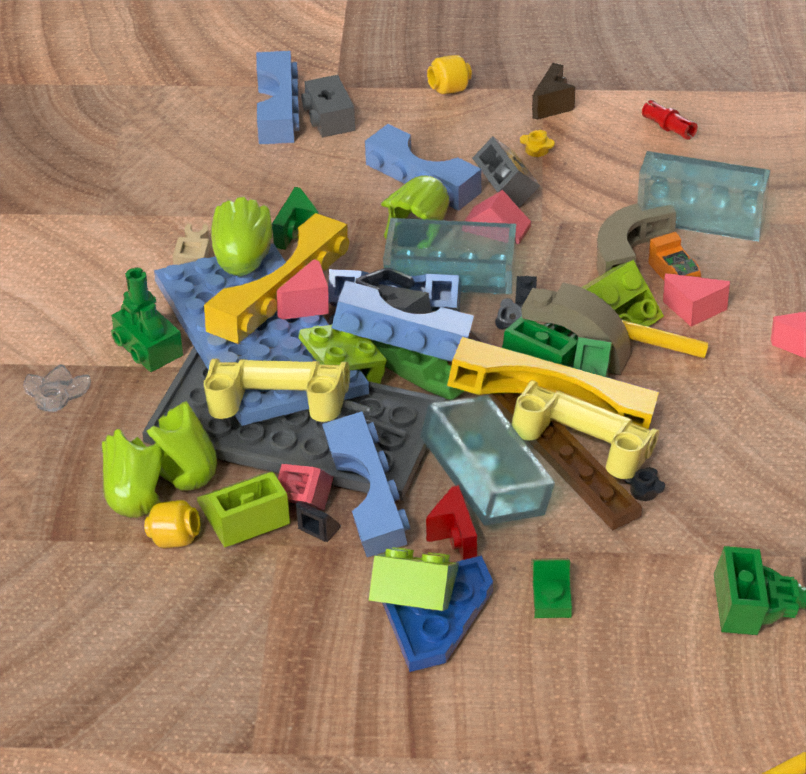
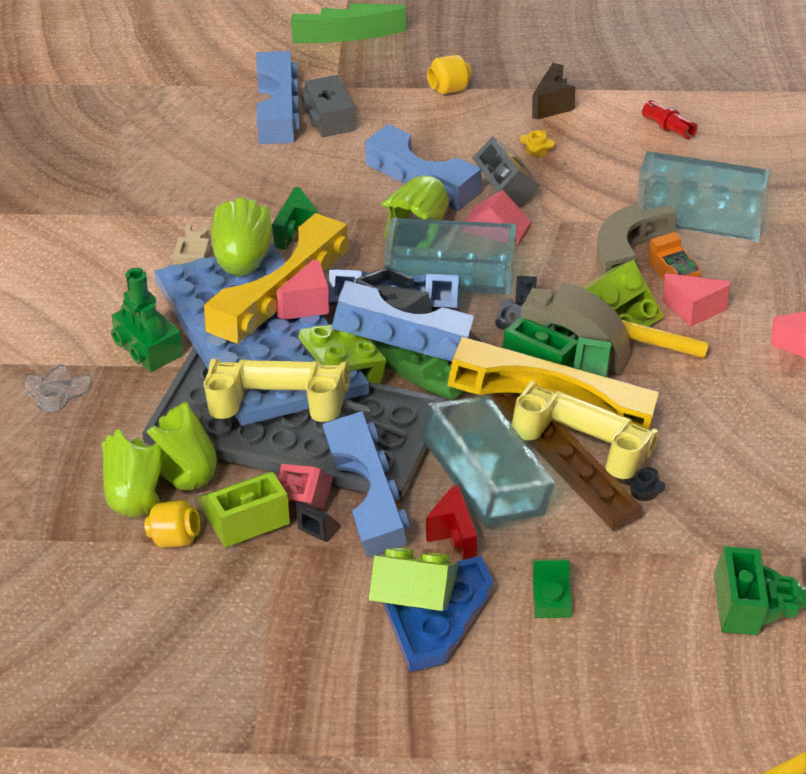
(350, 24): none -> bright green slope

